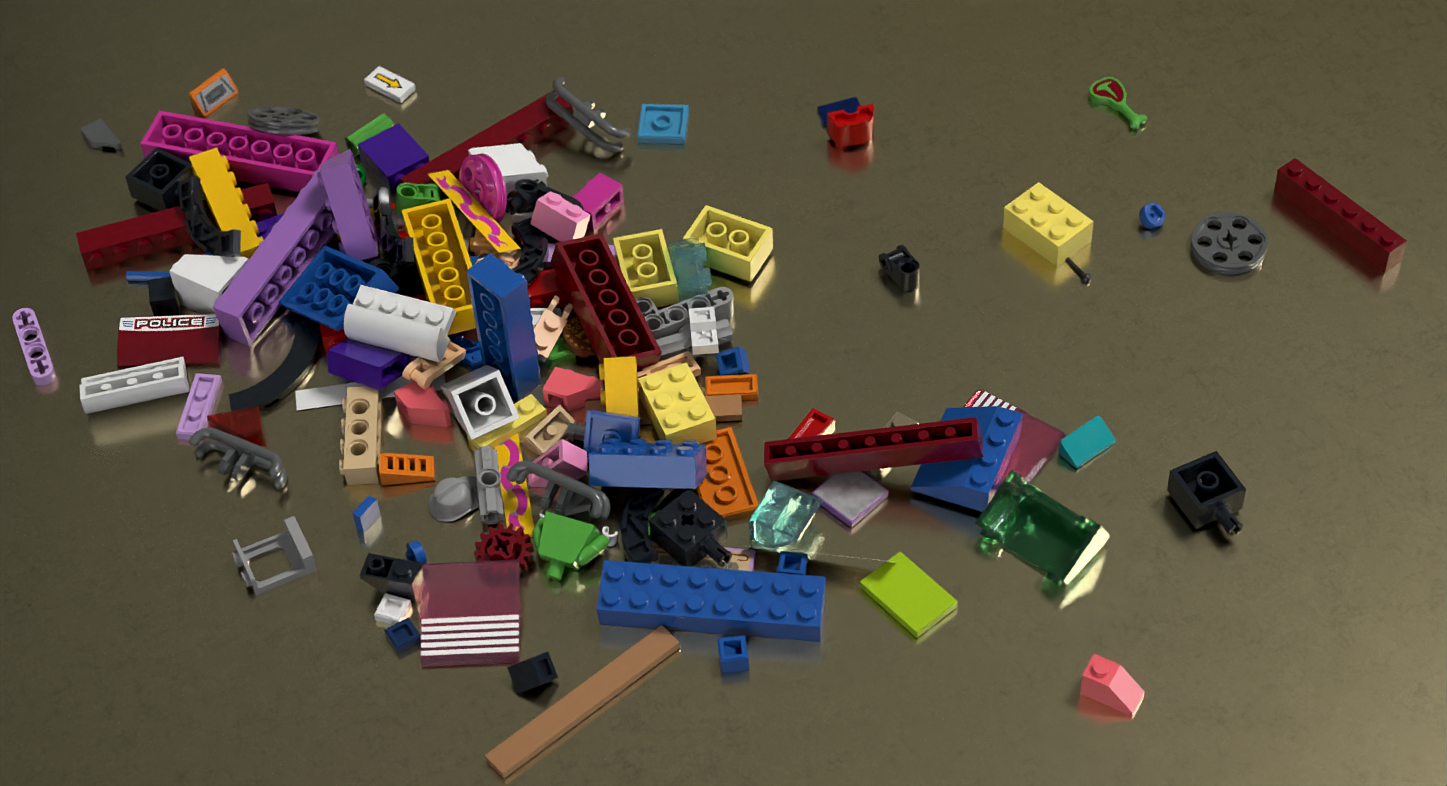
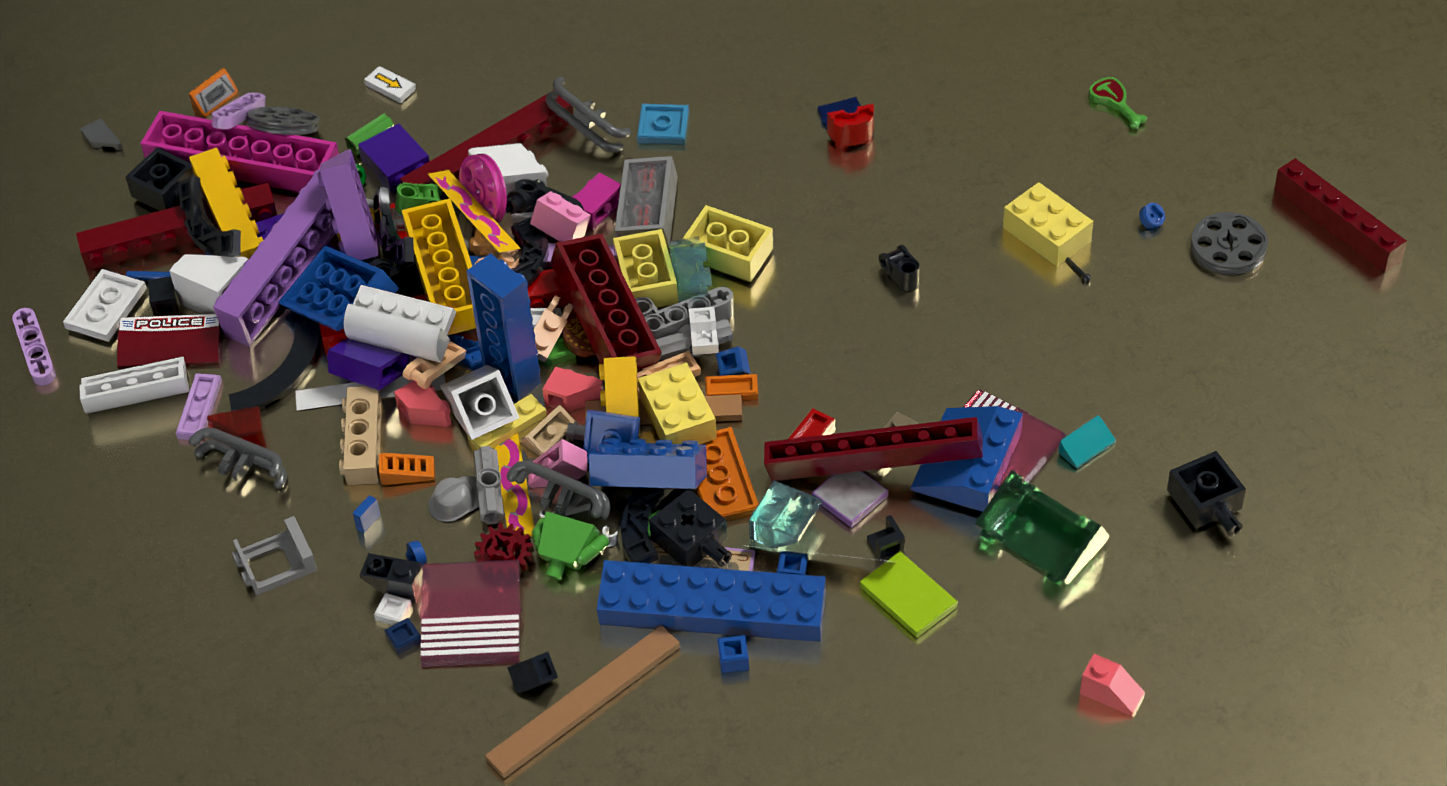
(103, 304): none -> white plate
(237, 110): none -> lavender beam
(647, 196): none -> brick
(887, 541): none -> black panel

